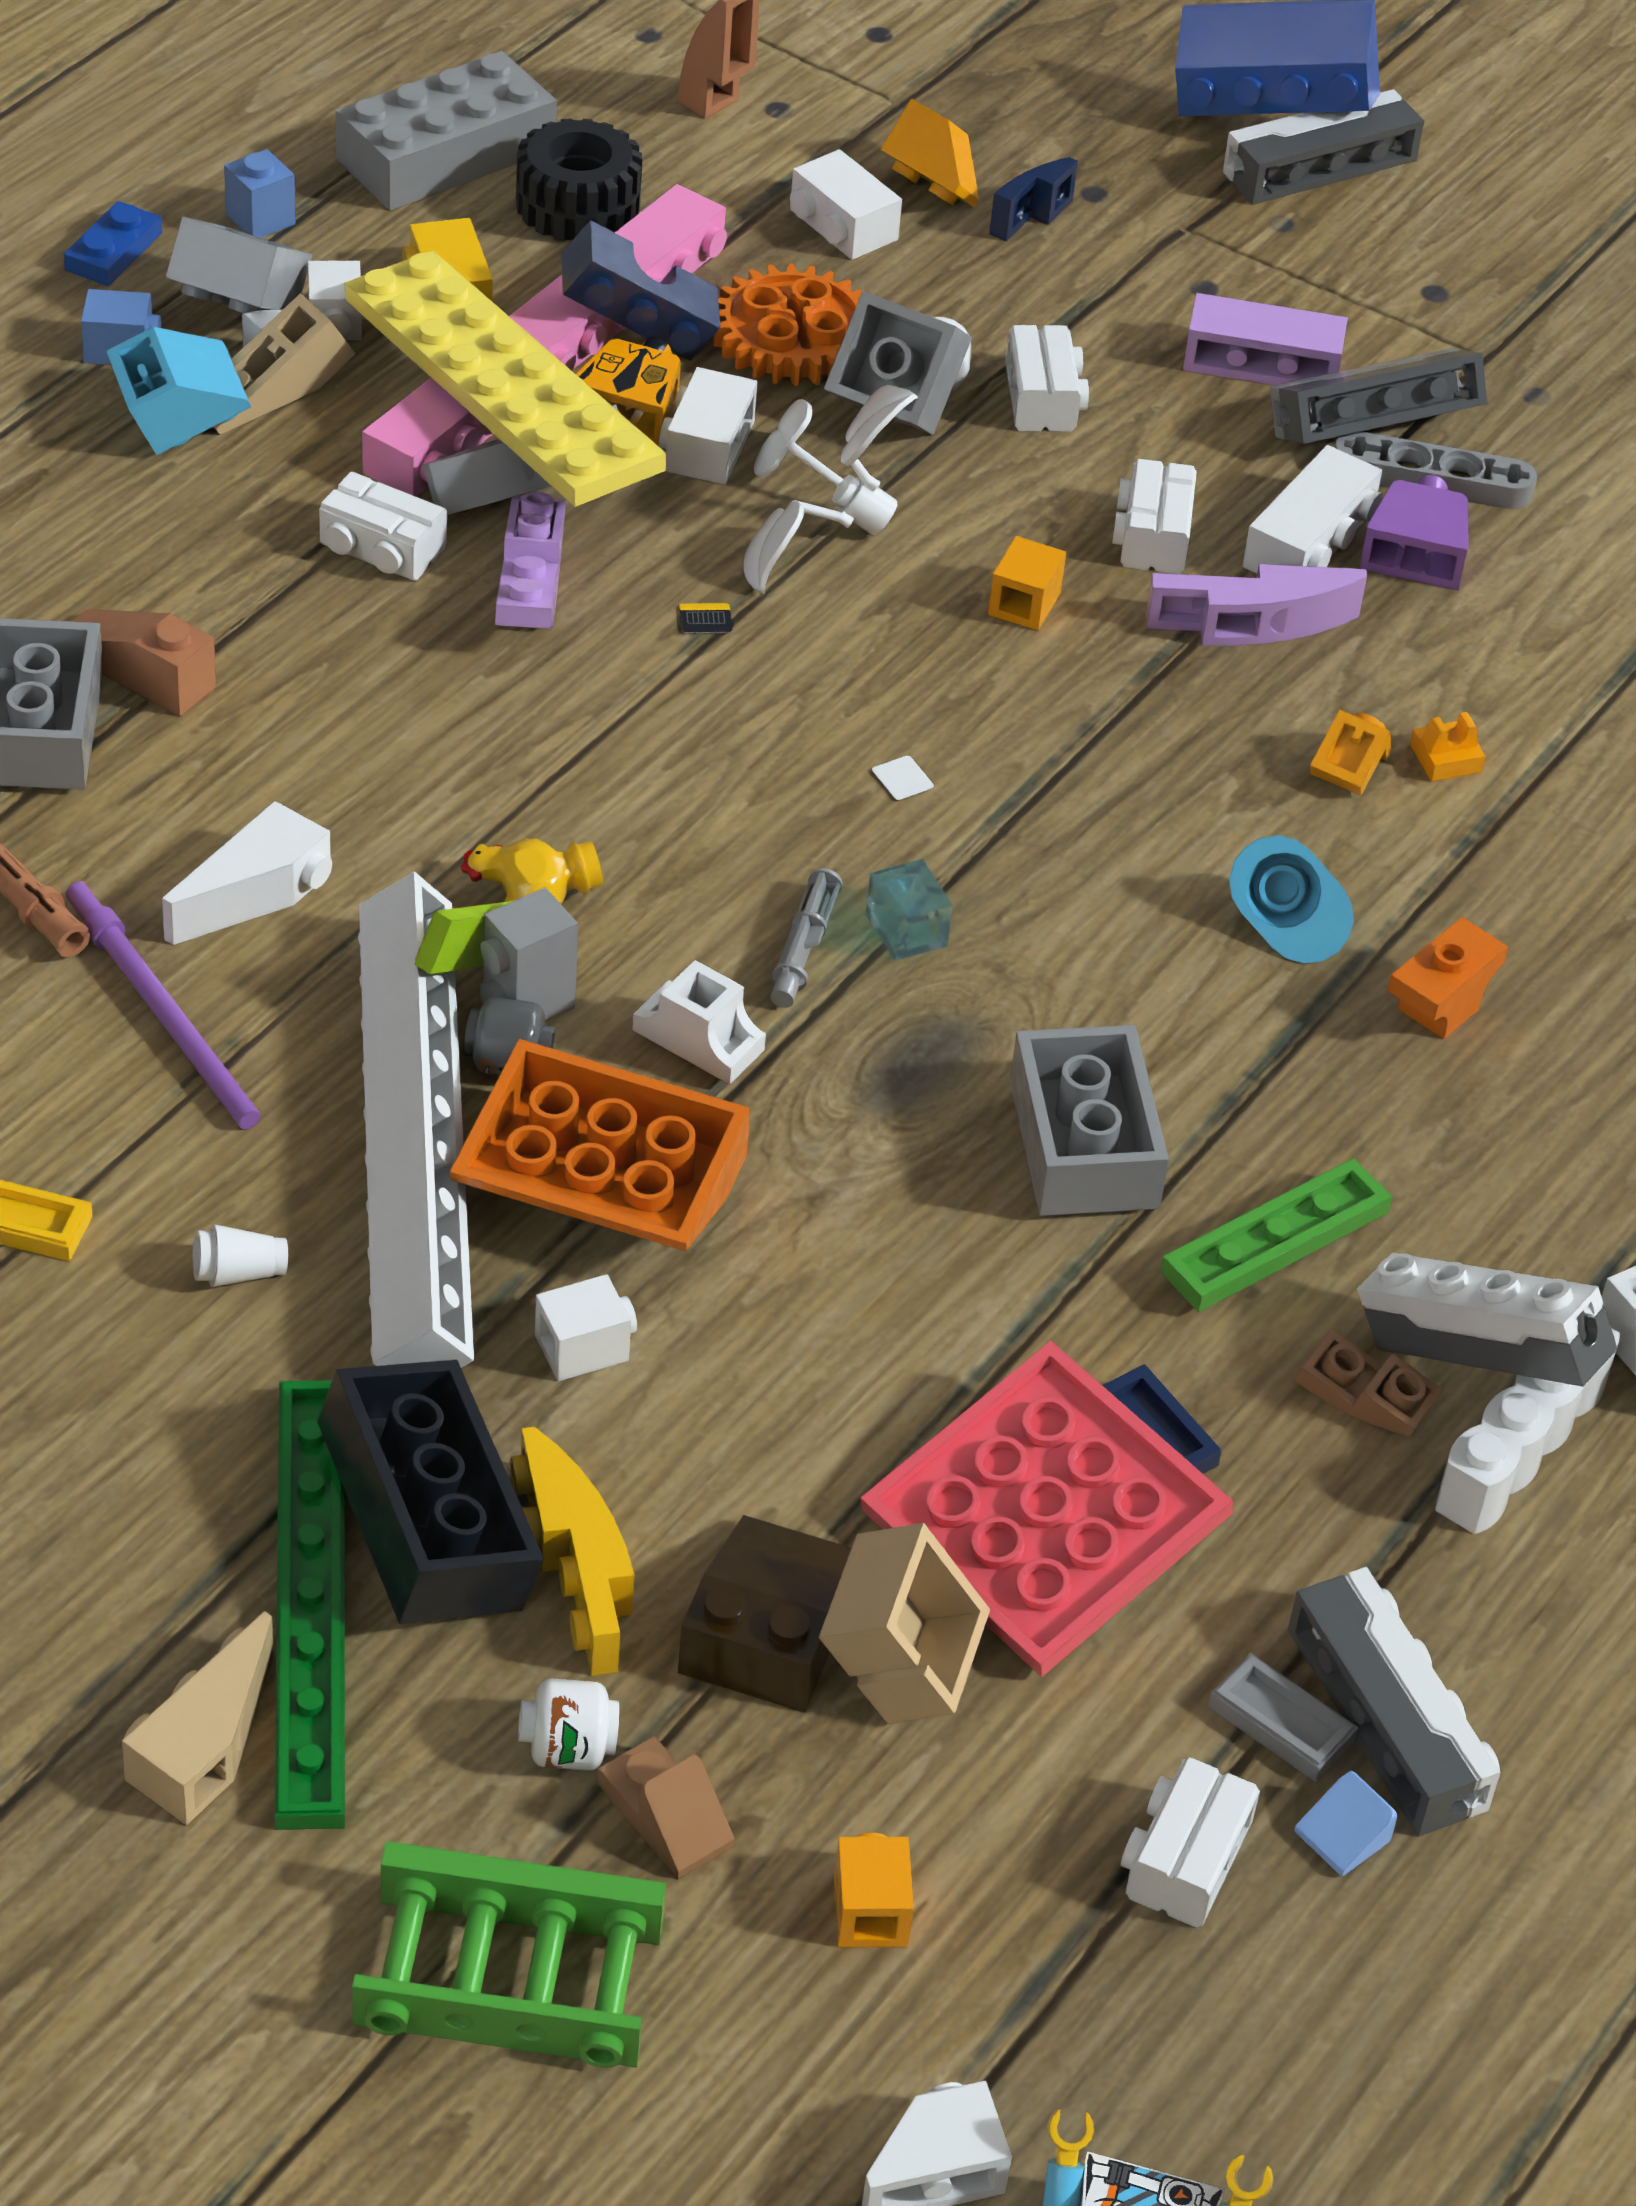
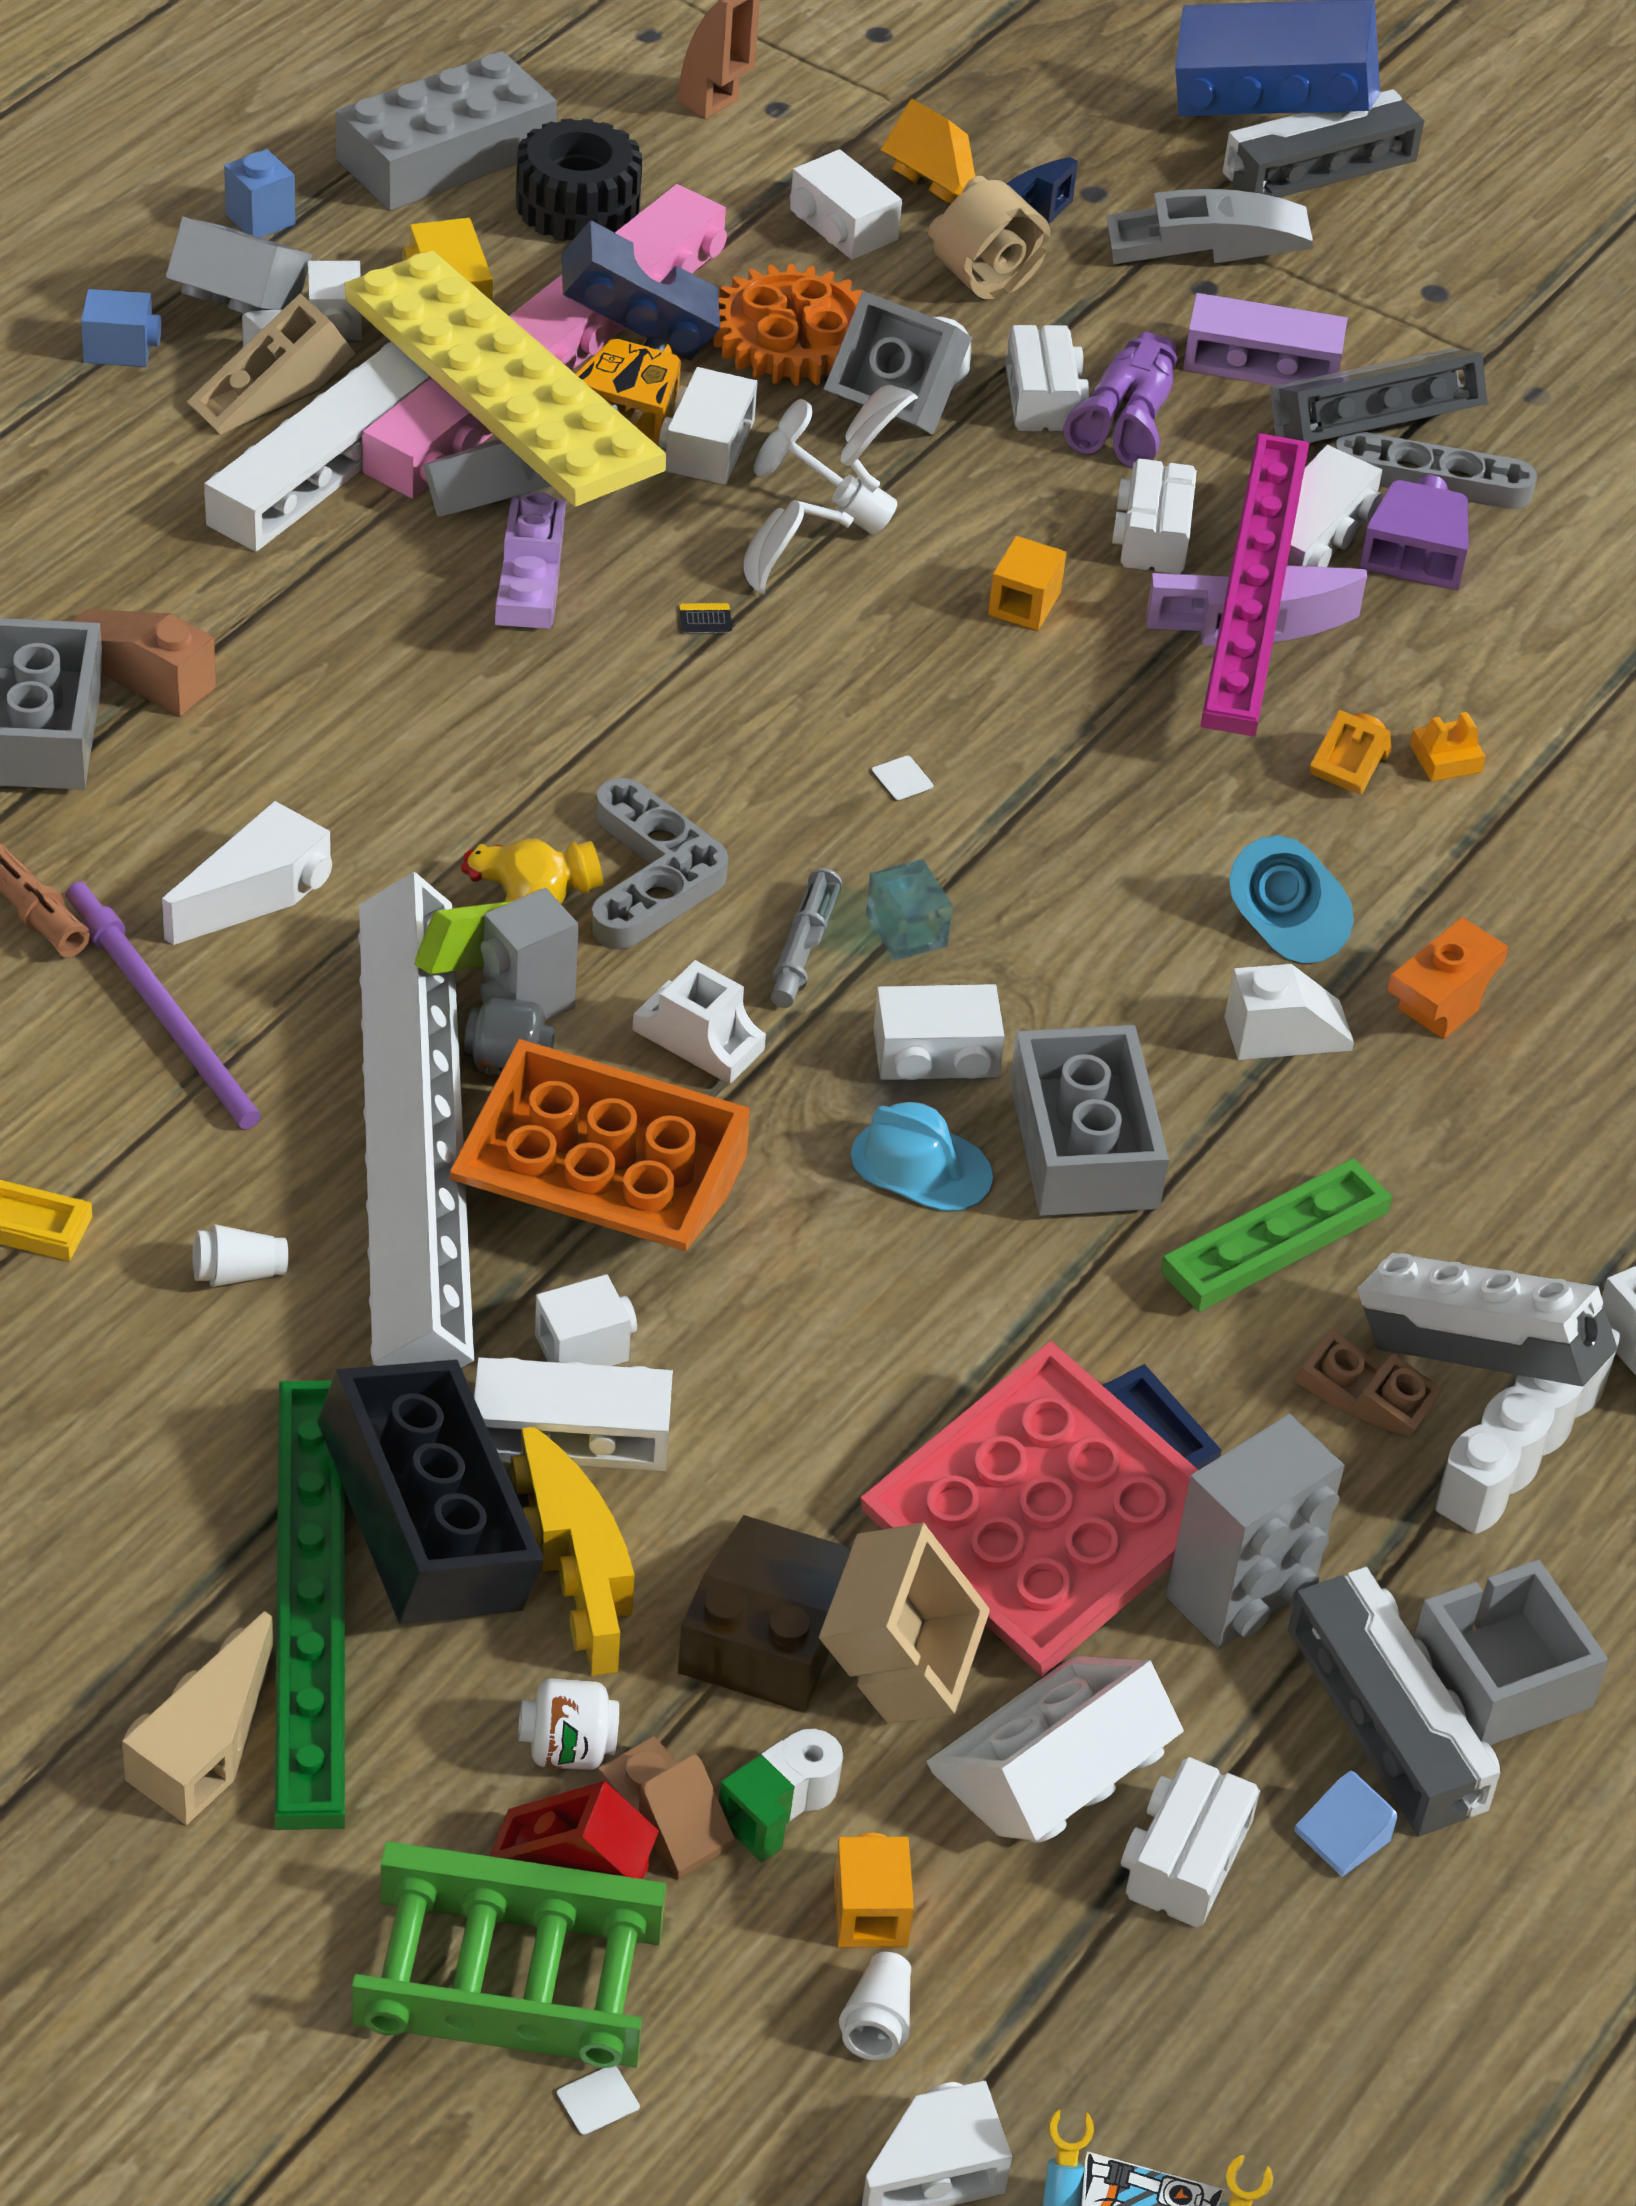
(113, 243): blue plate -> none
(177, 385): medium azure slope -> none
(307, 453): none -> white brick
(383, 526): white brick -> none
(580, 1831): none -> red slope
(588, 1410): none -> white brick
(598, 2099): none -> white sticker
(668, 865): none -> light grey beam
(778, 1787): none -> leg
(879, 2009): none -> white cone
(919, 1158): none -> medium azure piece
(938, 1032): none -> white brick
(990, 237): none -> tan brick
(1059, 1745): none -> white slope
(1136, 373): none -> medium lavender piece
(1195, 220): none -> light grey slope
(1254, 1530): none -> light grey brick
(1255, 586): none -> dark pink tile
(1283, 1014): none -> white slope
(1283, 1717): light grey tile -> none
(1522, 1662): none -> light grey piece

